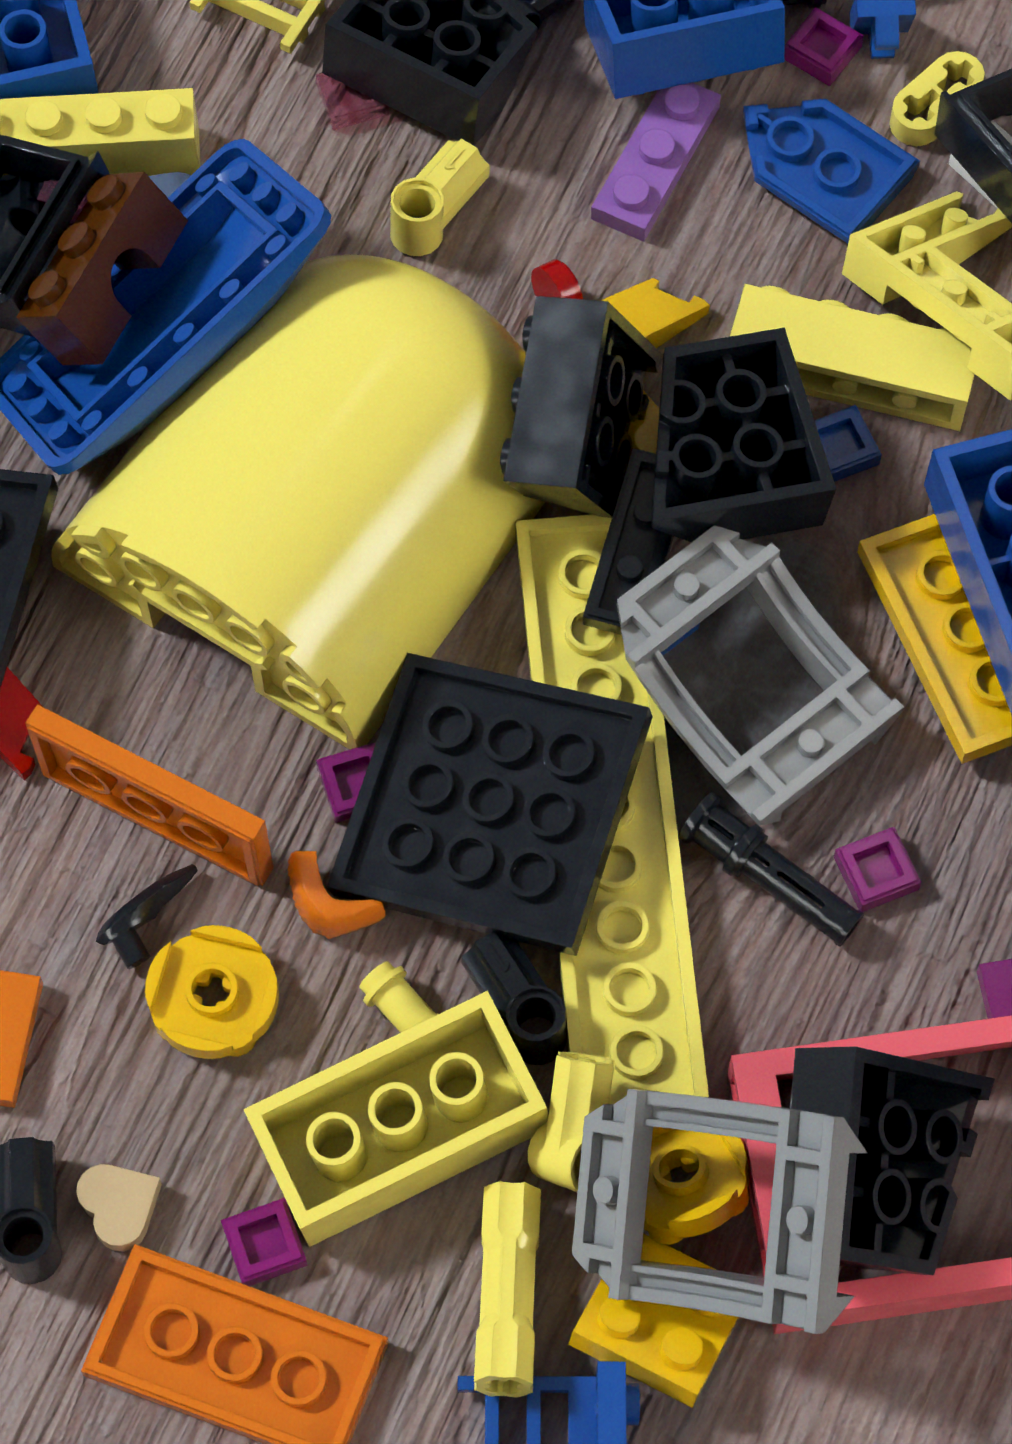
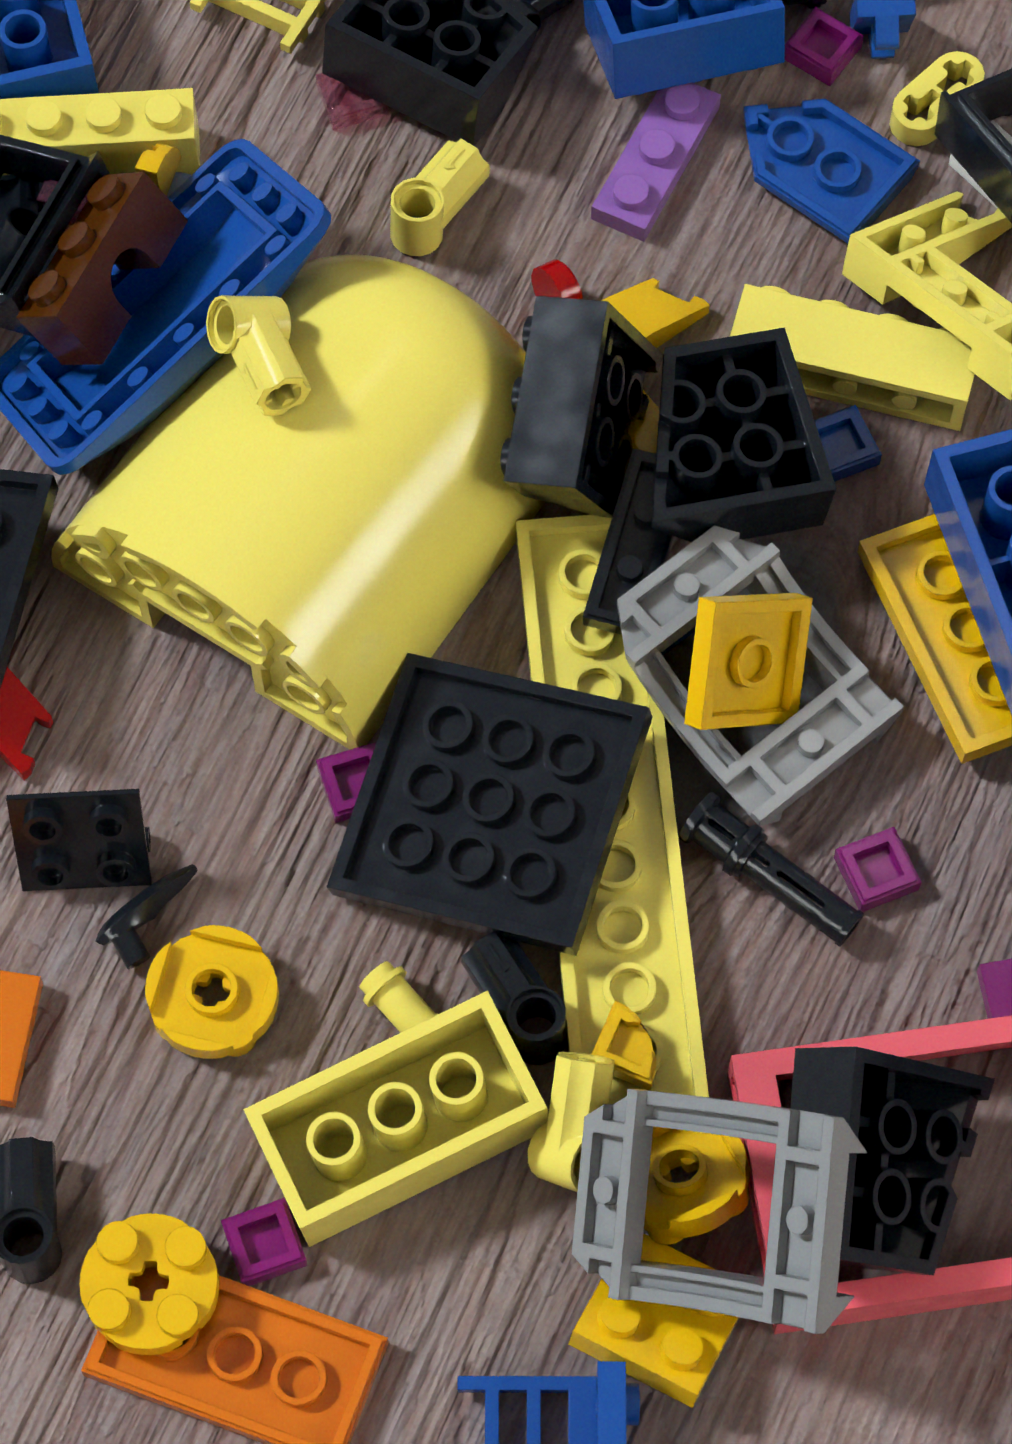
(80, 839): none -> black hinge
(119, 1203): tan tile -> none
(151, 796): orange tile -> none
(160, 165): none -> yellow tile
(175, 1313): none -> yellow plate
(258, 337): none -> light yellow piece
(321, 911): orange hair -> none
(507, 1290): light yellow axle -> none
(630, 1046): none -> yellow tile
(747, 660): none -> yellow plate

